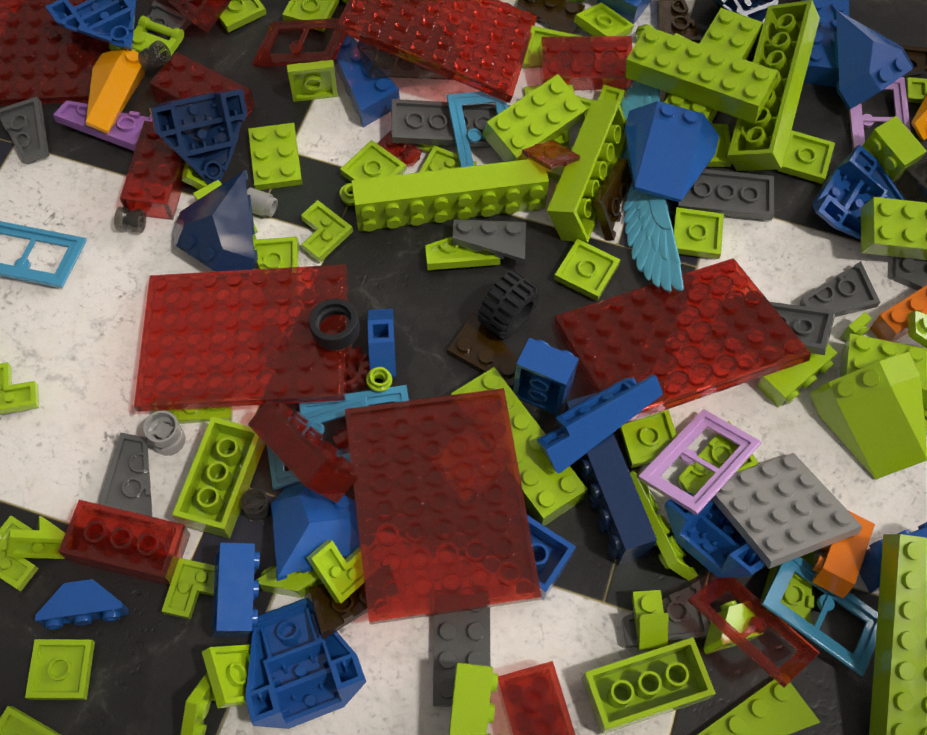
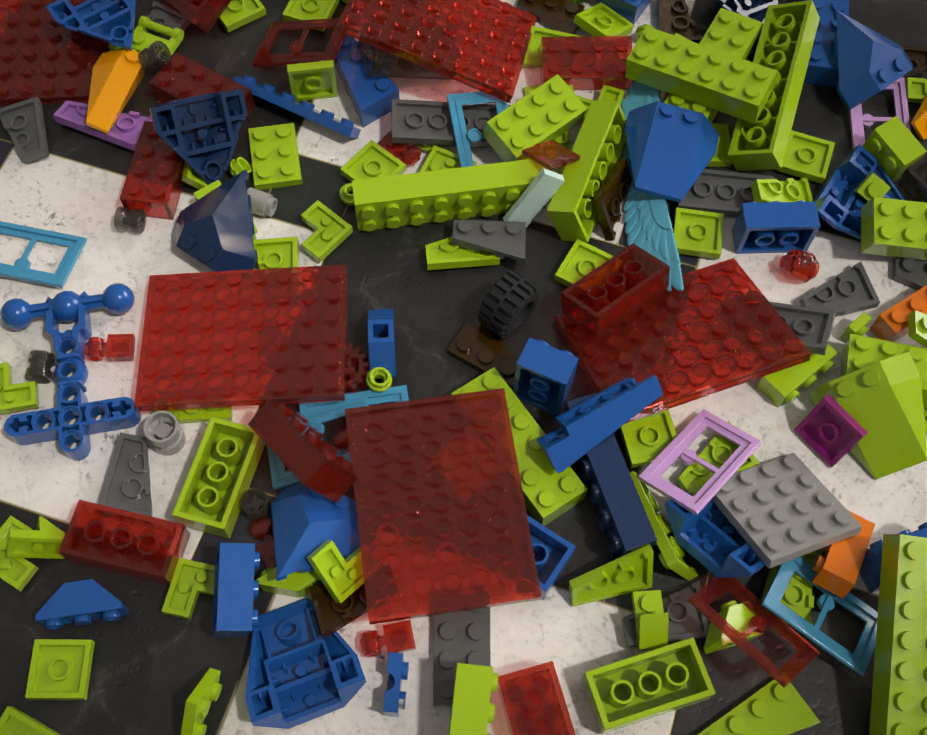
(40, 366): none -> clear smoke wheel
(117, 348): none -> clear red plate
(119, 412): none -> blue piece
(228, 673): lime plate -> none
(239, 165): none -> lime plate
(262, 529): none -> clear red plate
(303, 109): none -> blue plate
(329, 308): black tyre -> none
(394, 697): none -> blue piece
(397, 638): none -> clear red plate
(535, 197): none -> light aqua tile
(615, 290): none -> clear red brick
(616, 578): none -> lime wing
(775, 227): none -> blue brick
(785, 191): none -> lime wing
(799, 266): none -> clear red head
(830, 430): none -> magenta plate
(872, 187): none -> lime plate

